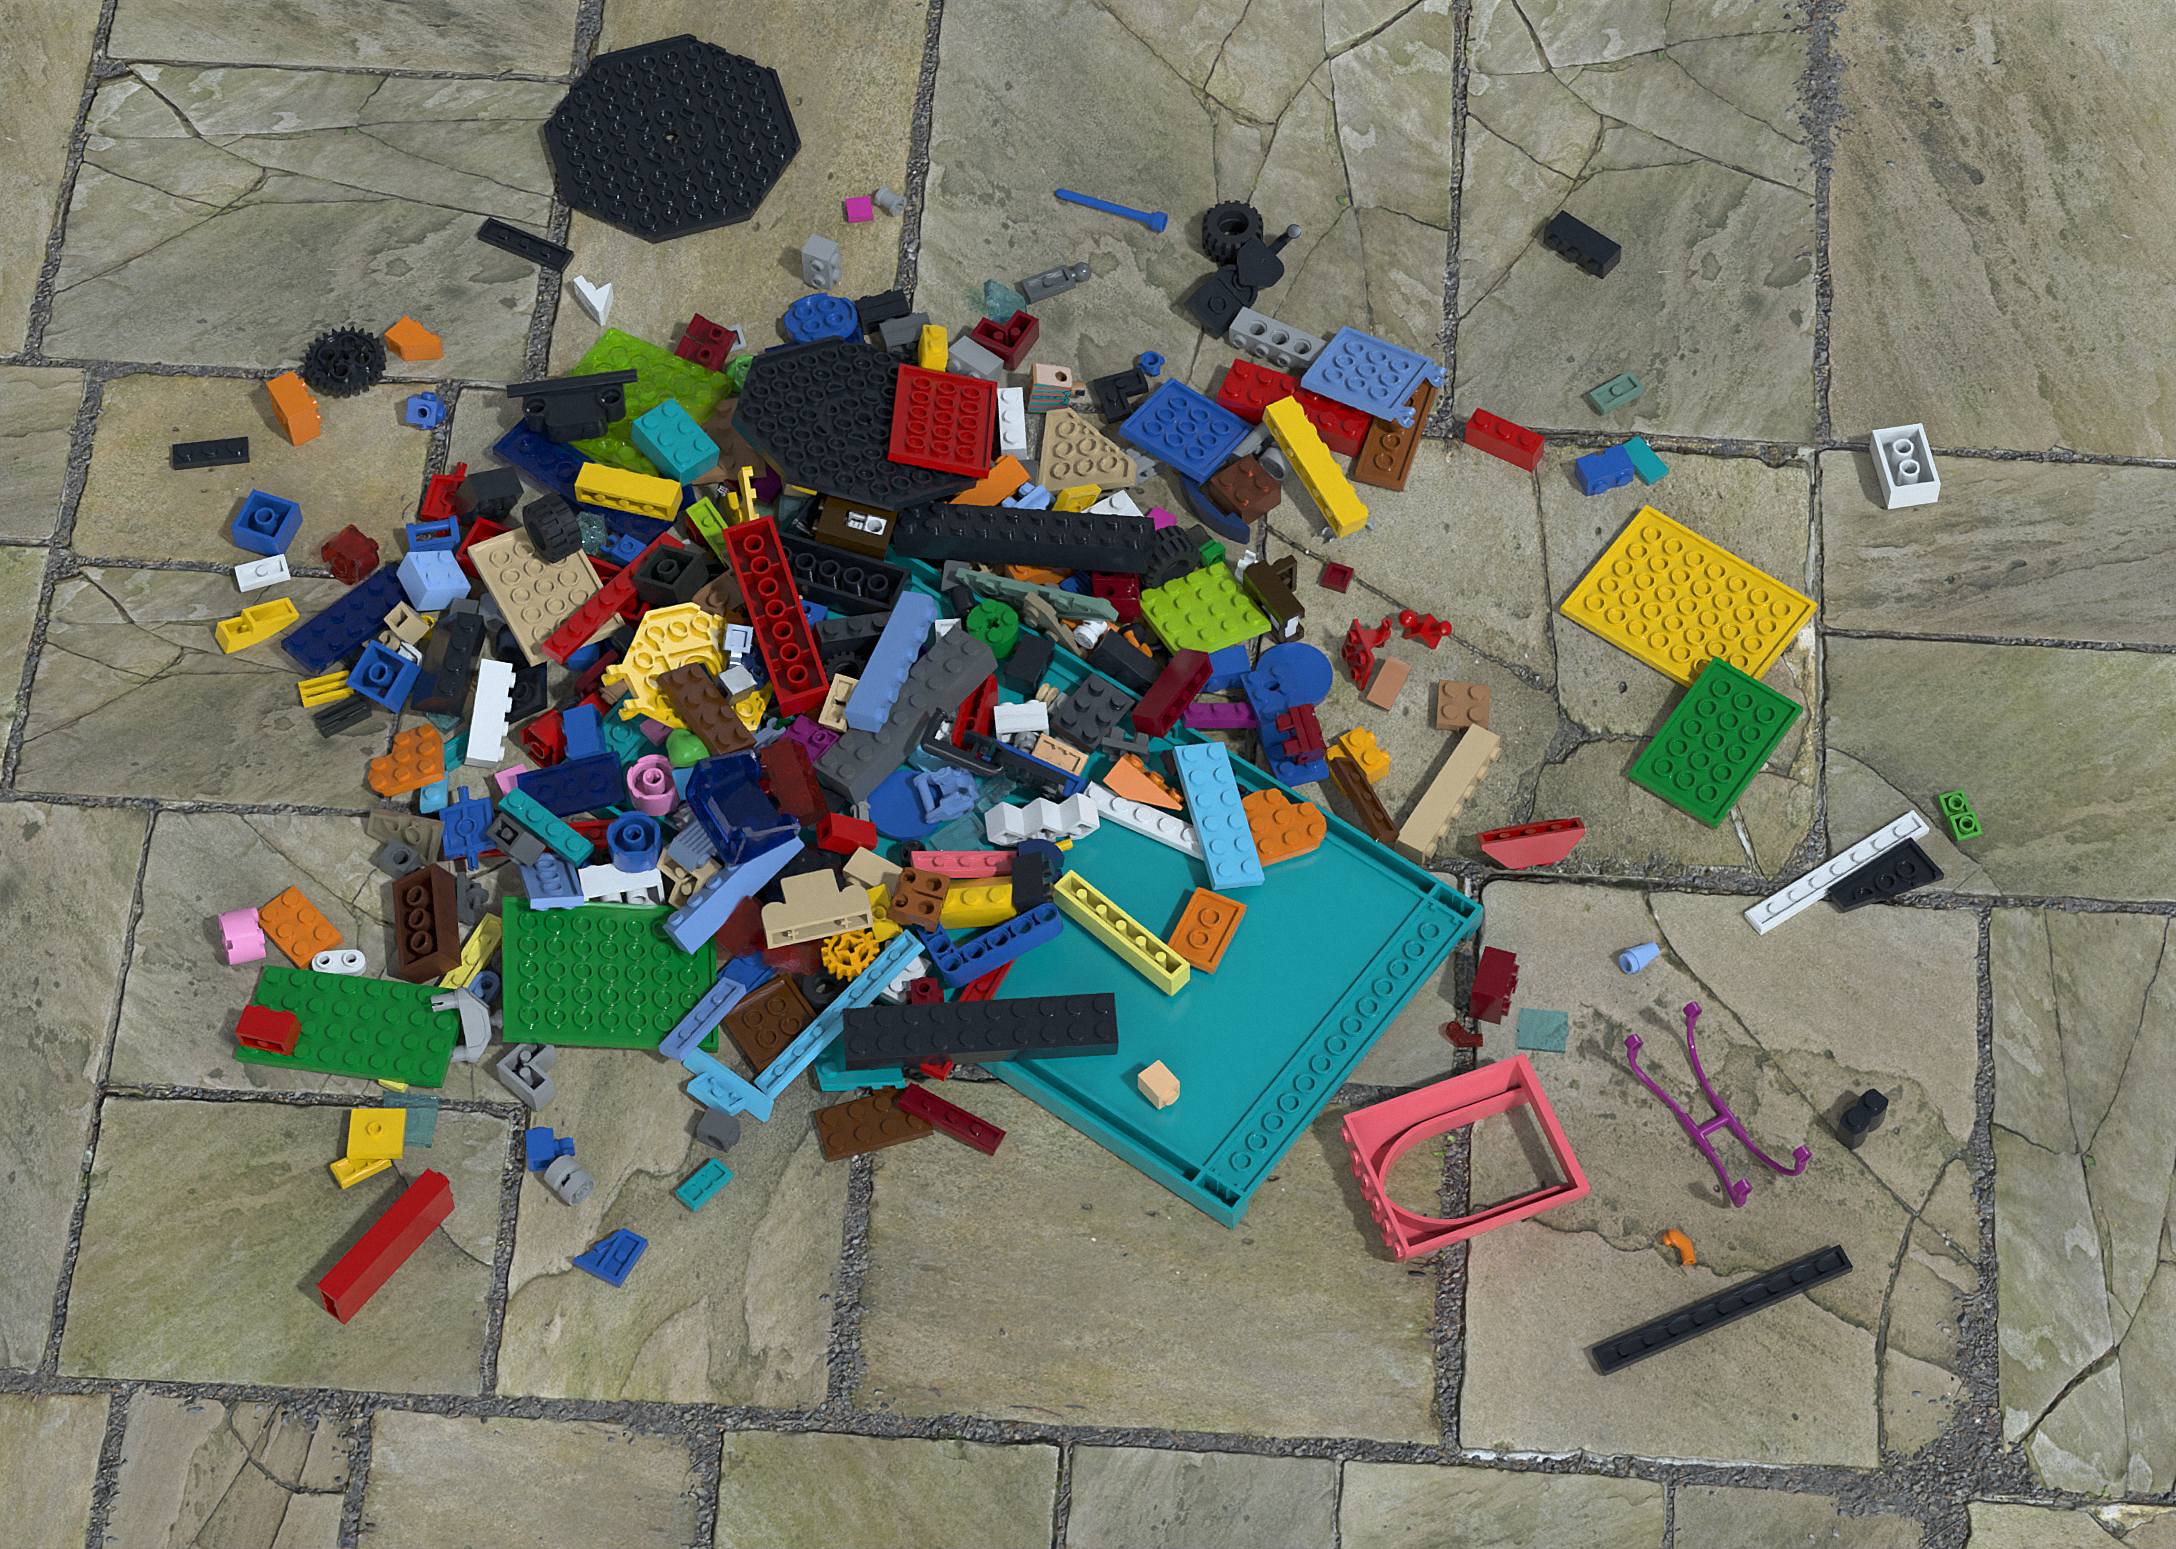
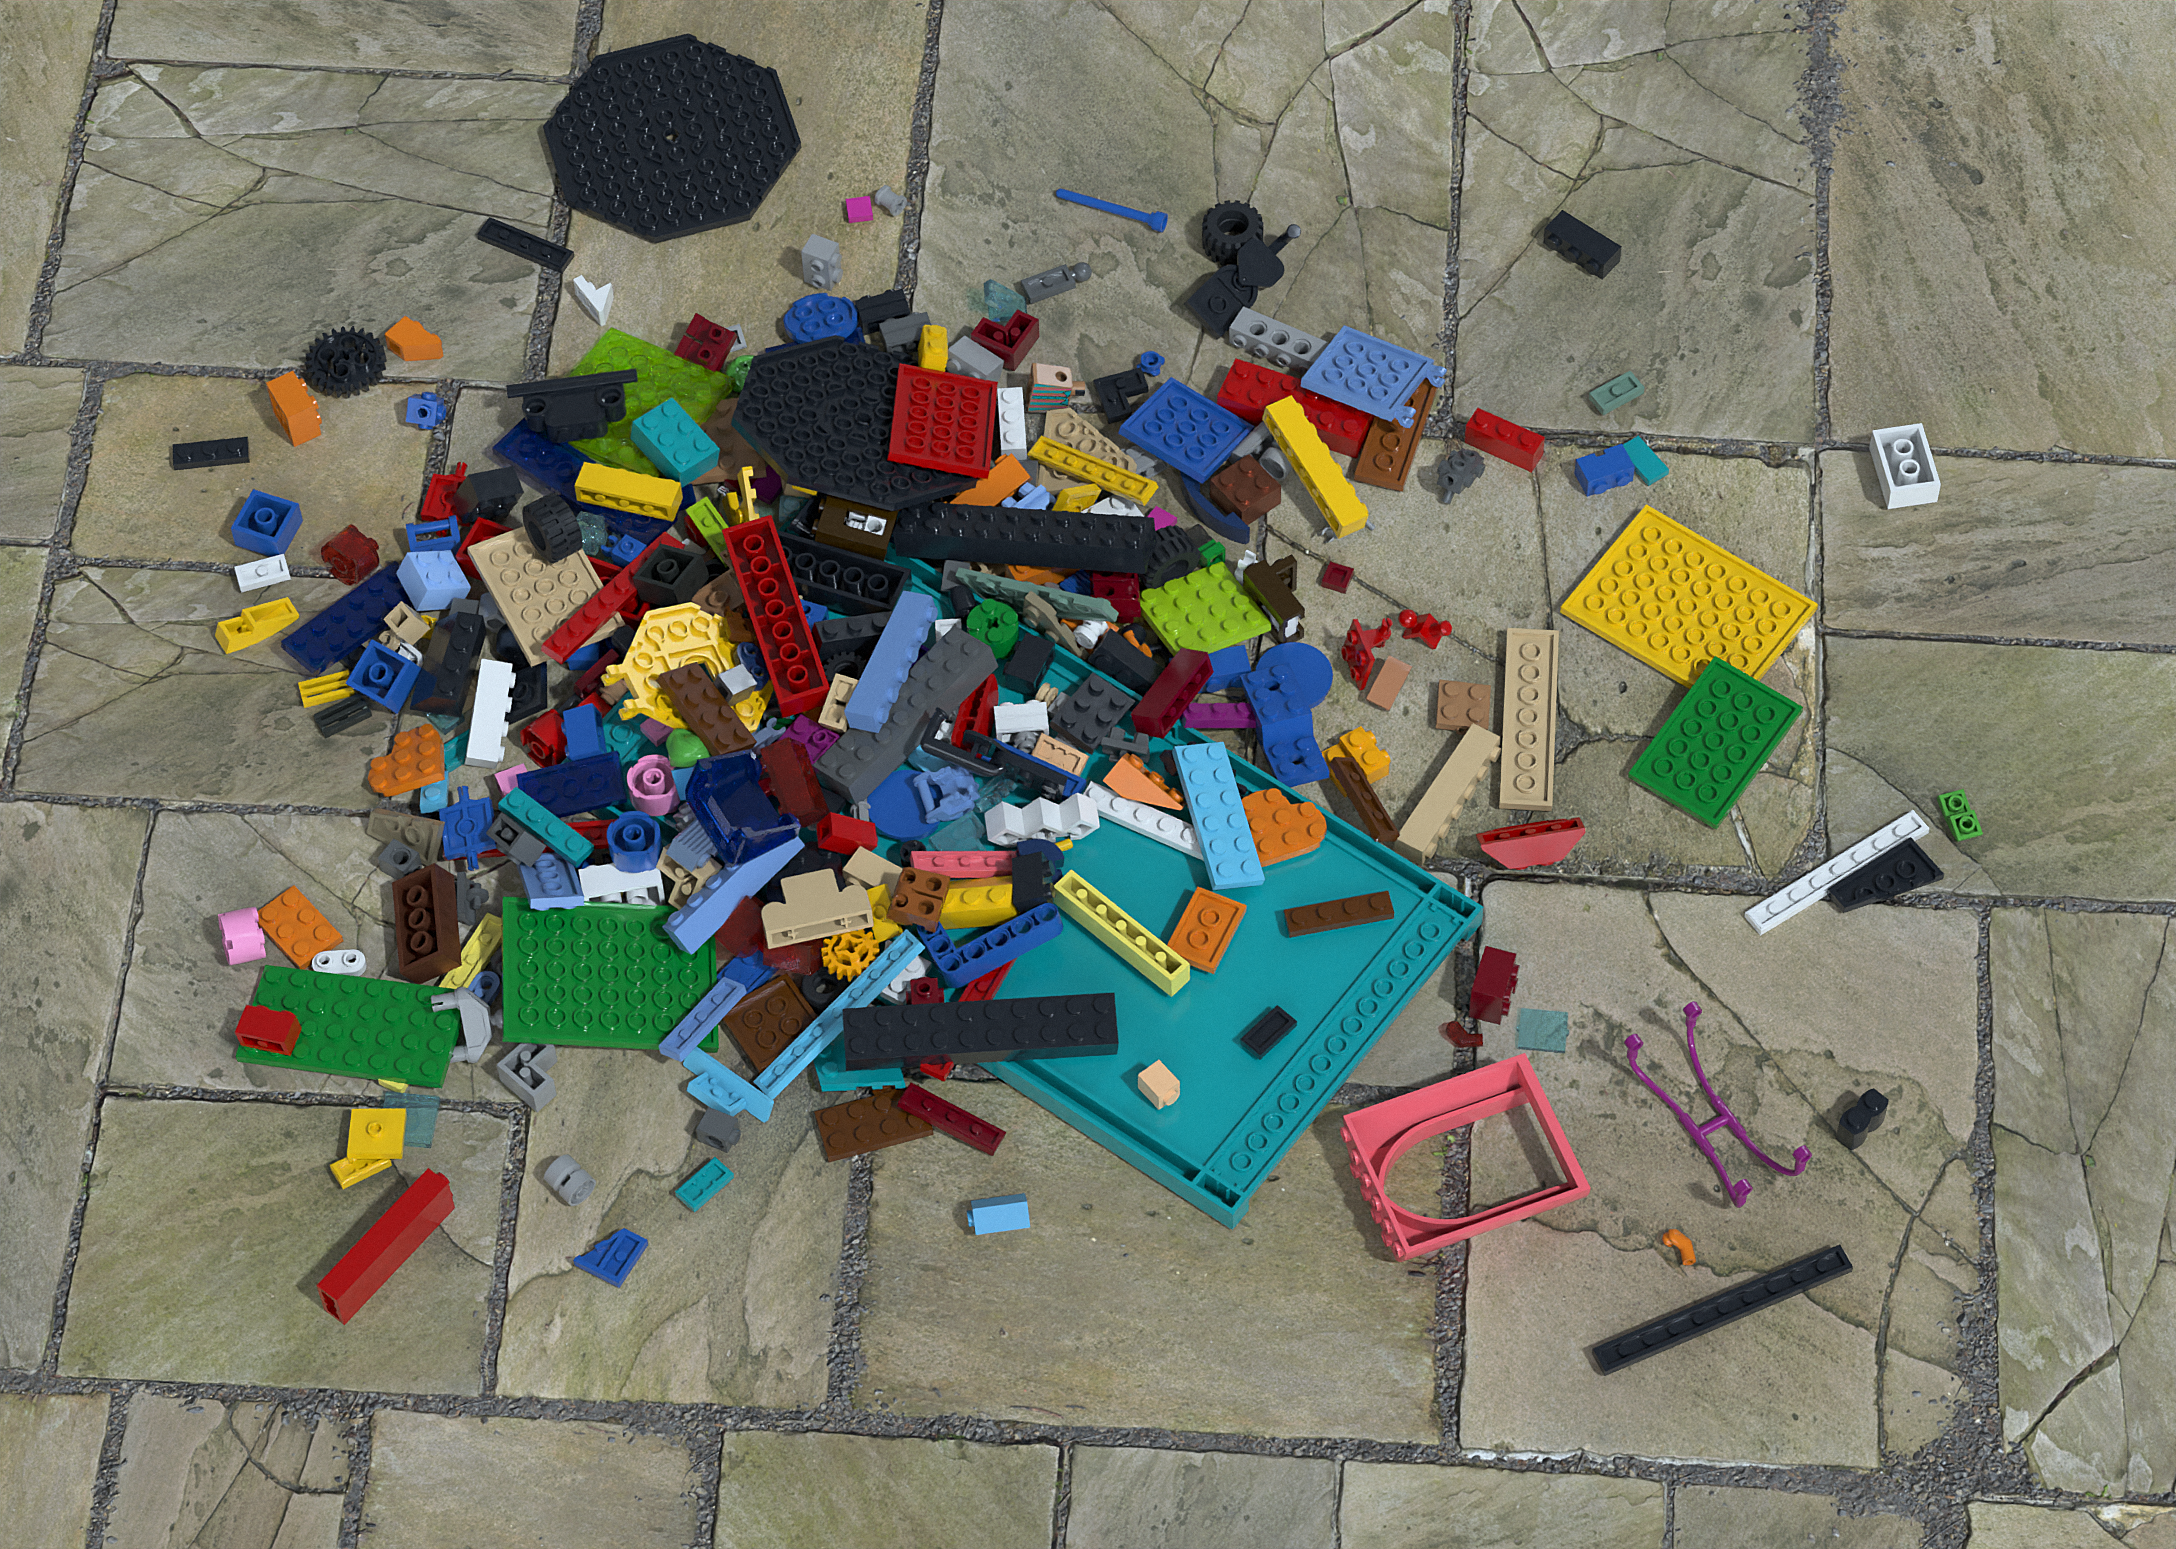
(543, 1148): blue brick -> none
(736, 640): plate -> none
(999, 1214): none -> brick
(1093, 470): none -> yellow tile
(1268, 1032): none -> black tile
(1304, 734): dark red hips -> none
(1338, 914): none -> reddish brown plate
(1459, 472): none -> dark grey brick
(1529, 719): none -> tan plate
(1636, 958): light blue cone -> none

